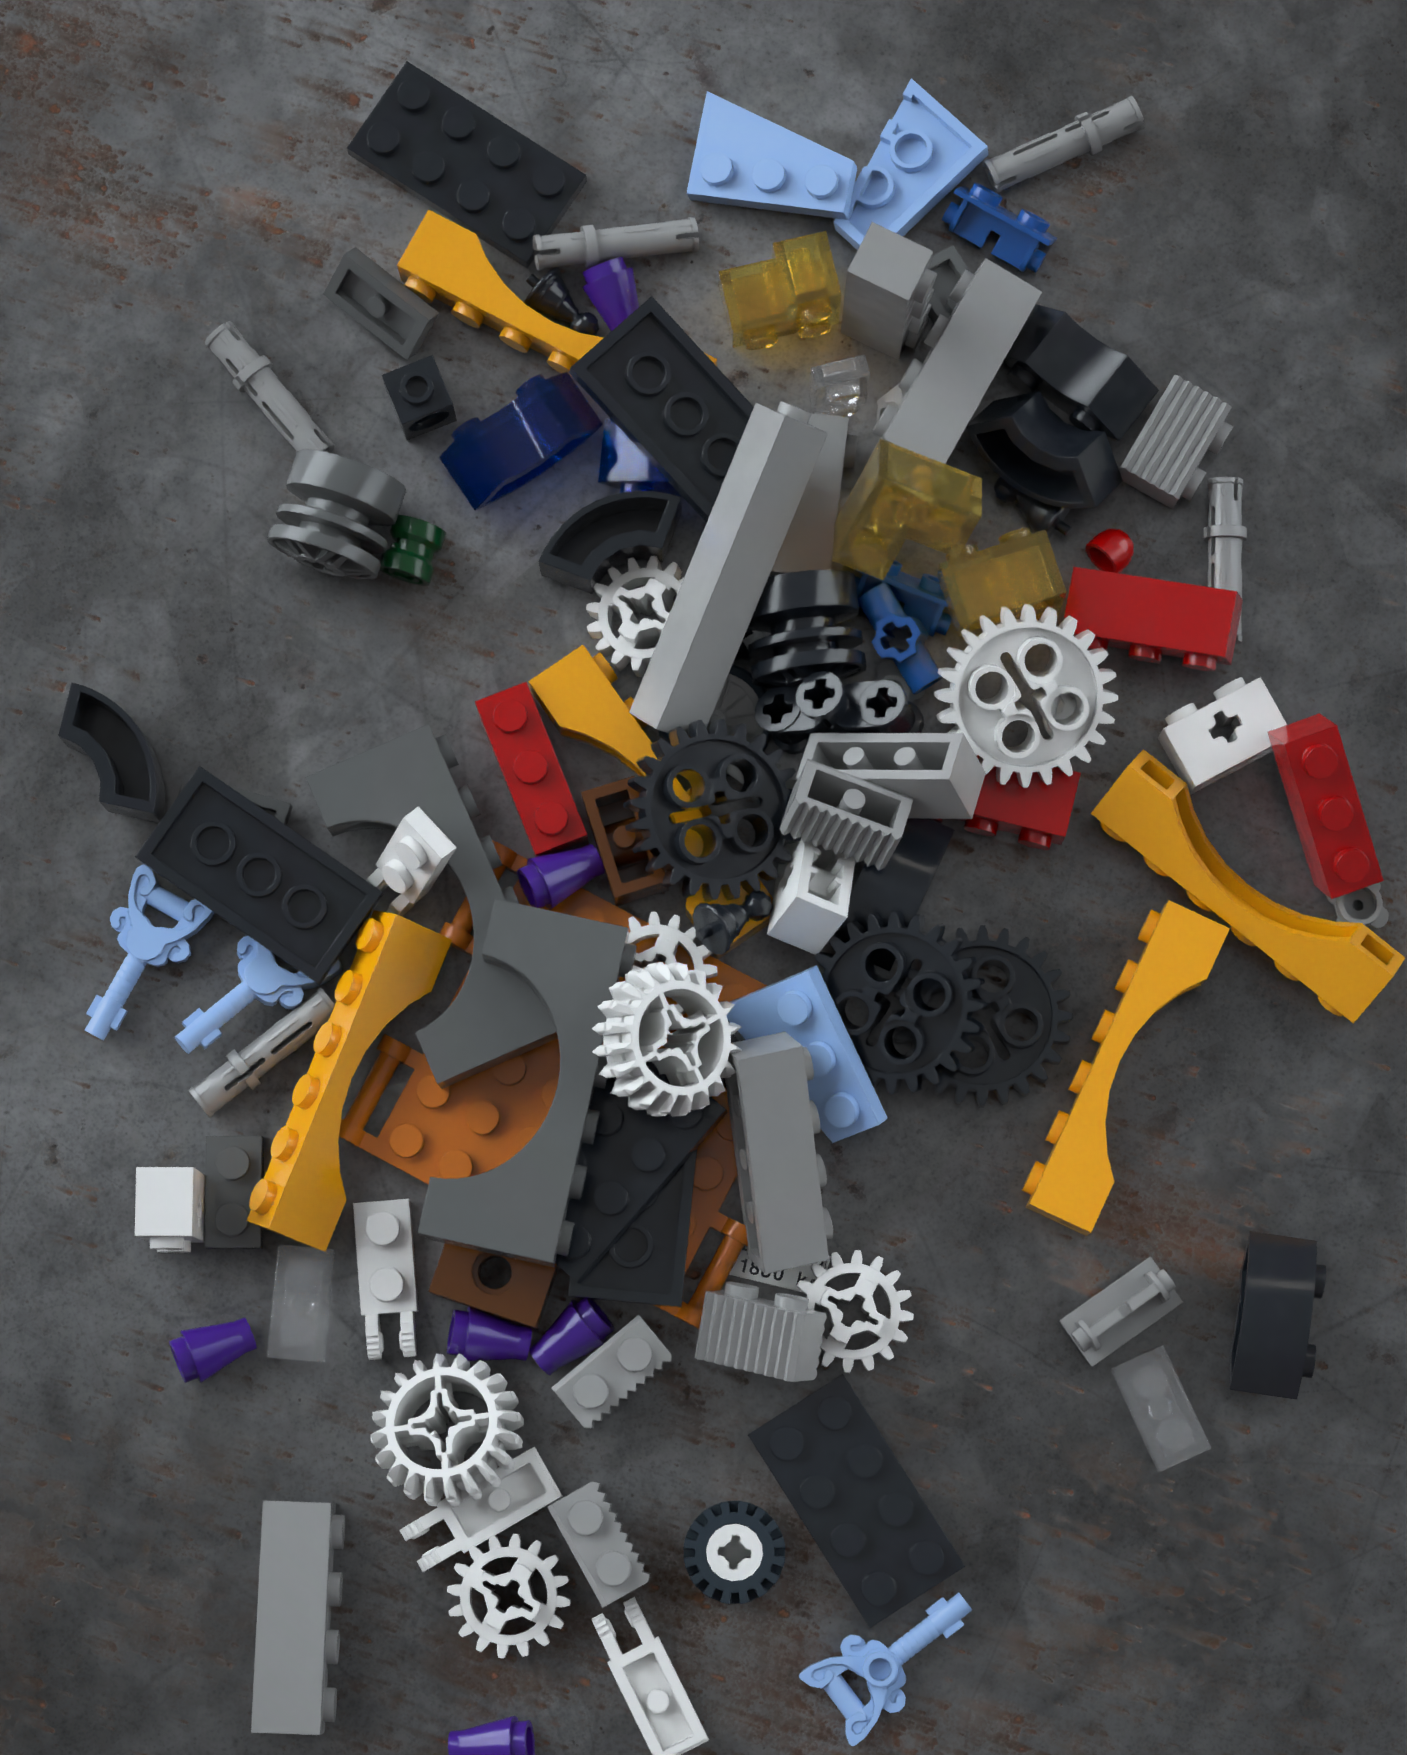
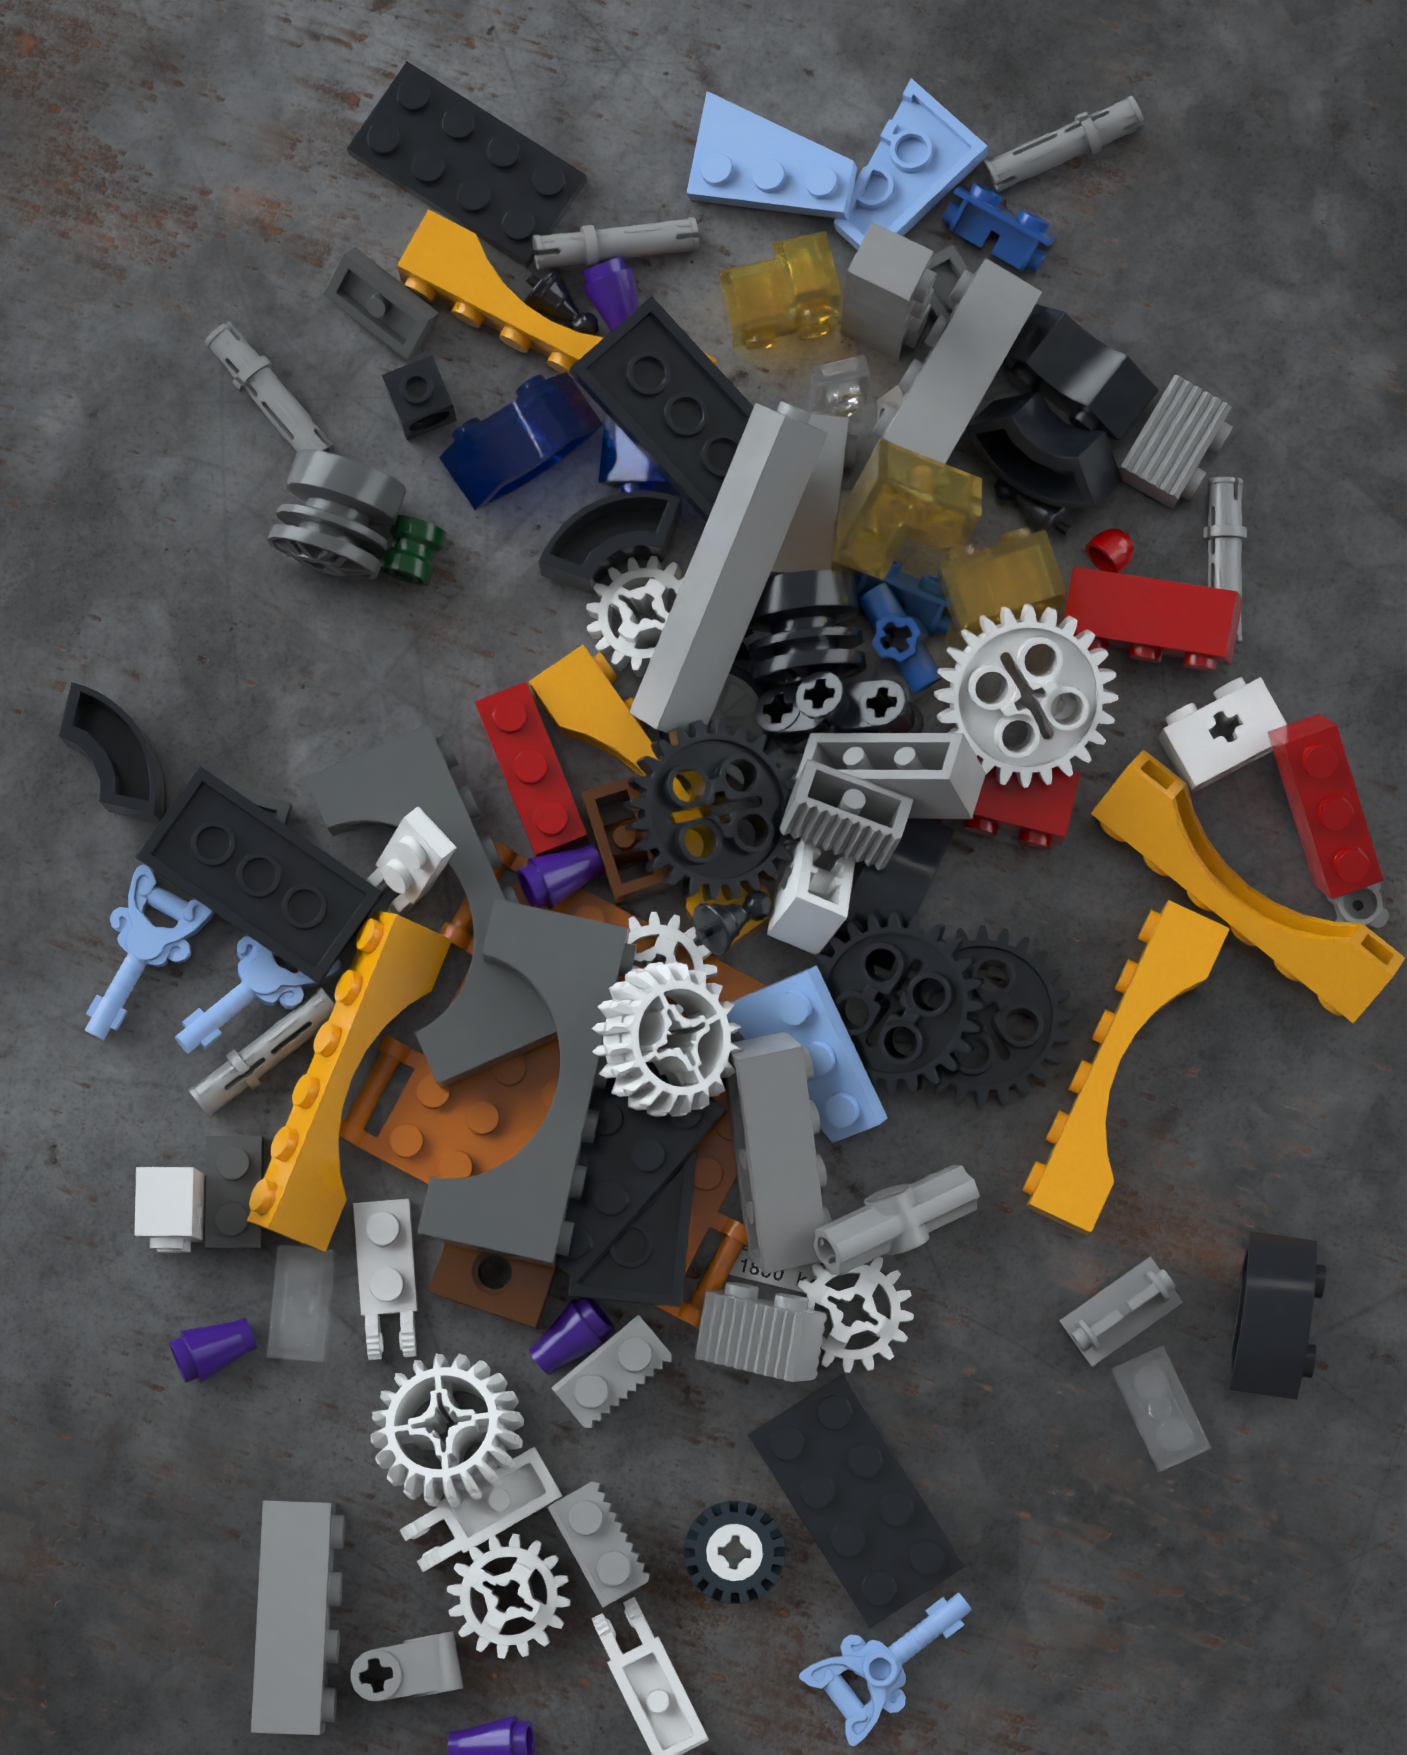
(418, 1667): none -> light grey piece
(486, 1337): dark purple cone -> none
(896, 1219): none -> light grey piece

